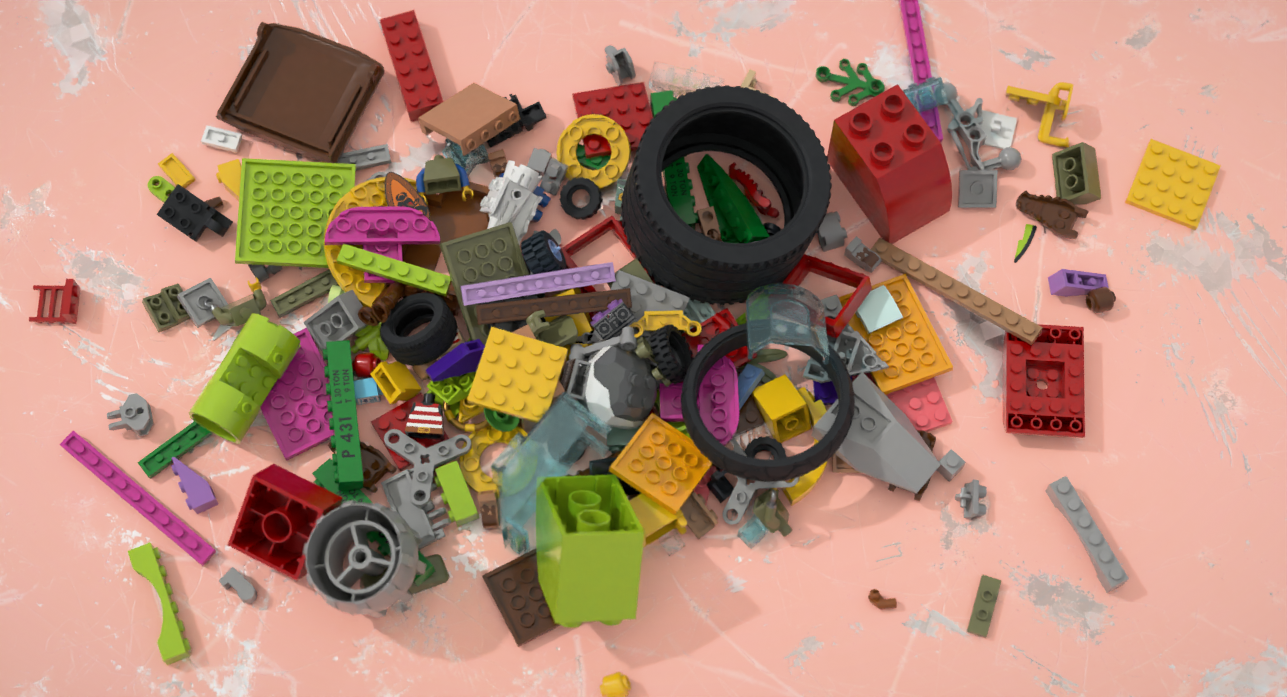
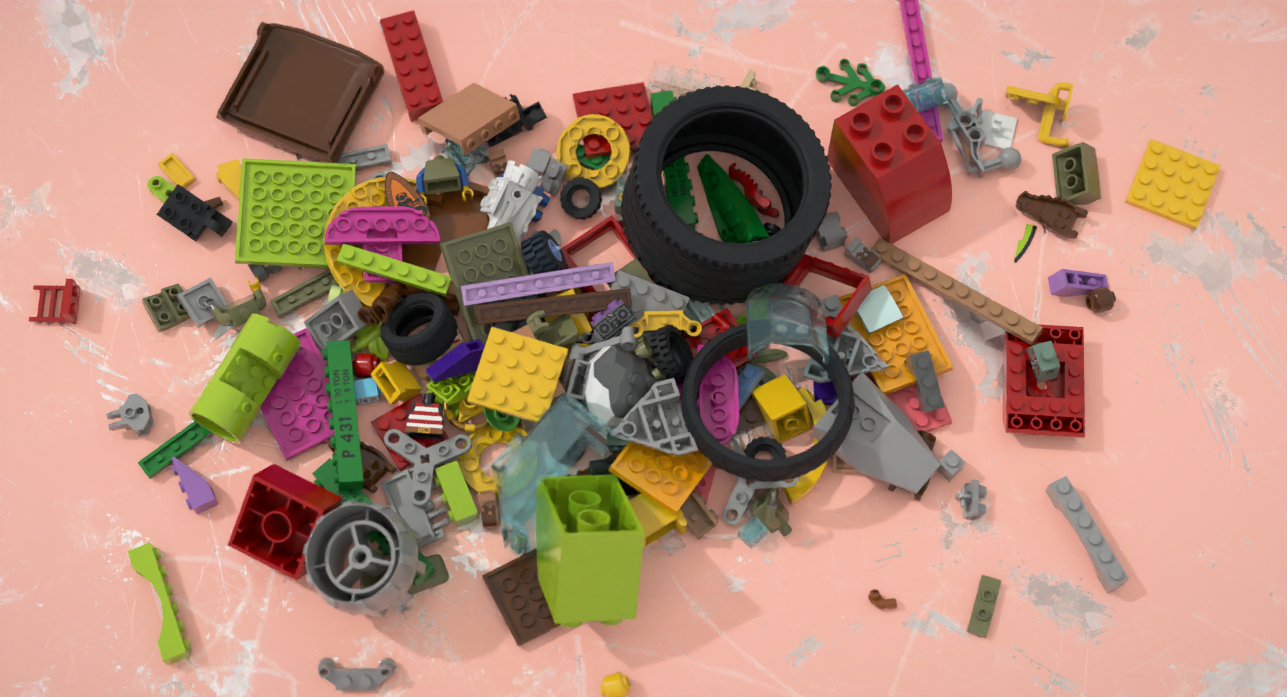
(138, 498): dark pink plate -> none
(221, 138): white plate -> none
(244, 588): light grey leg -> none
(355, 677): none -> light grey plate
(619, 64): light grey hinge -> none
(658, 421): none -> light grey wedge
(708, 223): nougat leg -> none
(720, 485): black bracket -> none
(922, 369): none -> dark grey arch
(977, 188): light grey tile -> none
(1043, 360): none -> sand green torso

